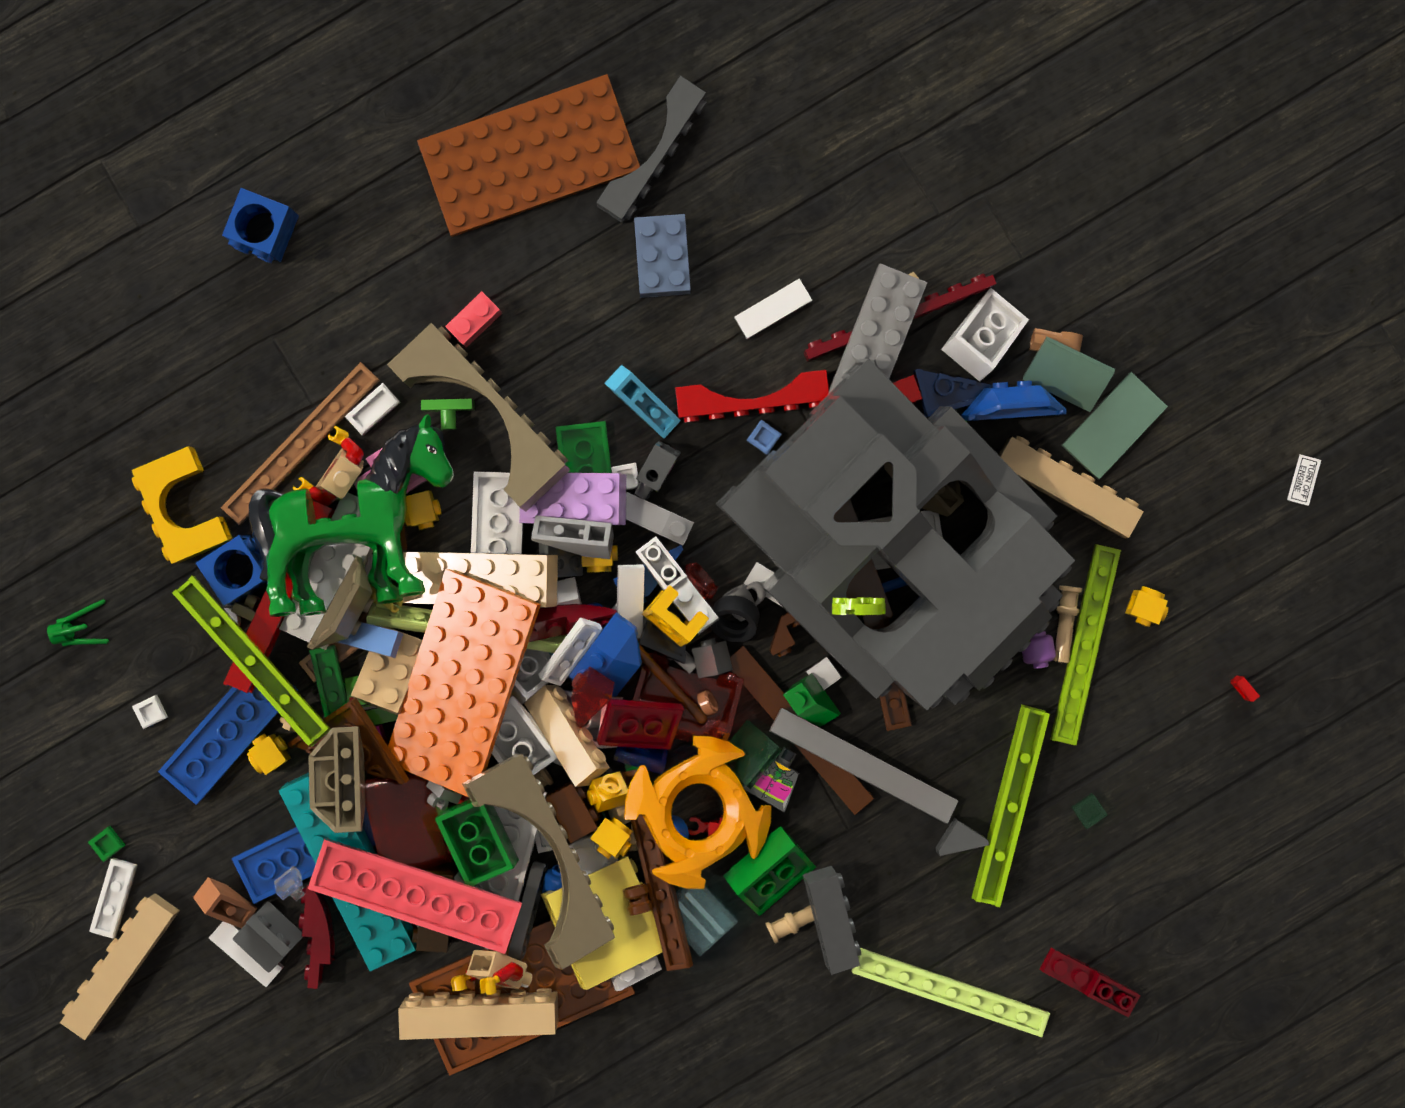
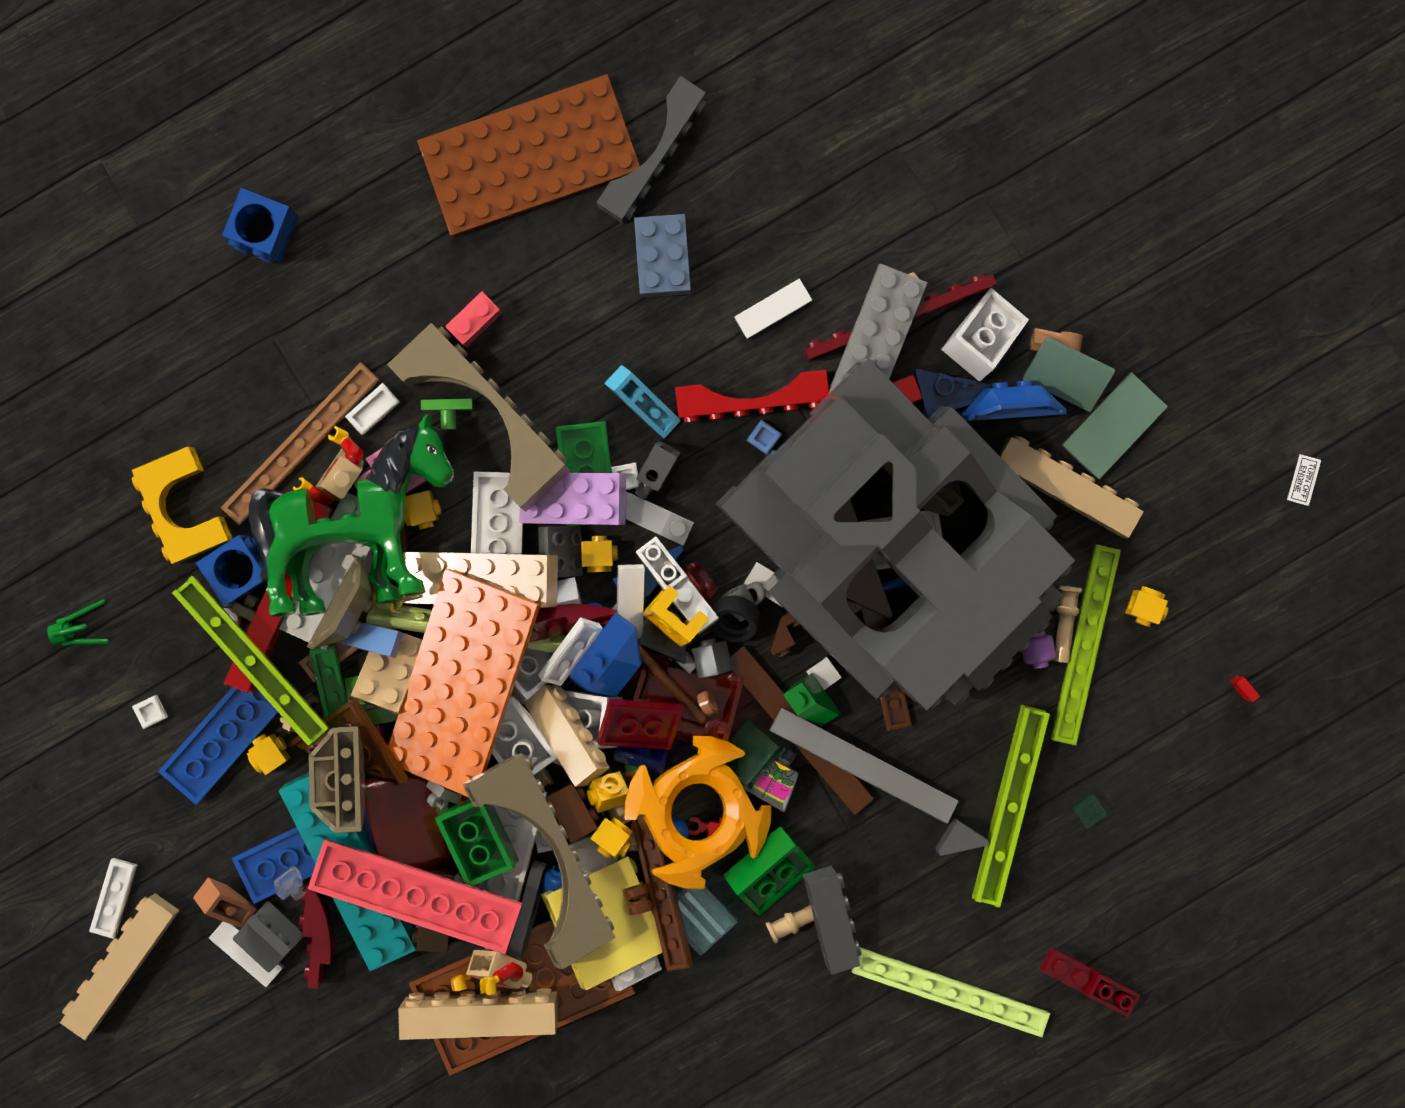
(106, 843): green tile -> none
(575, 536): light grey slope -> none
(590, 694): clear red slope -> none
(859, 606): lime plate -> none

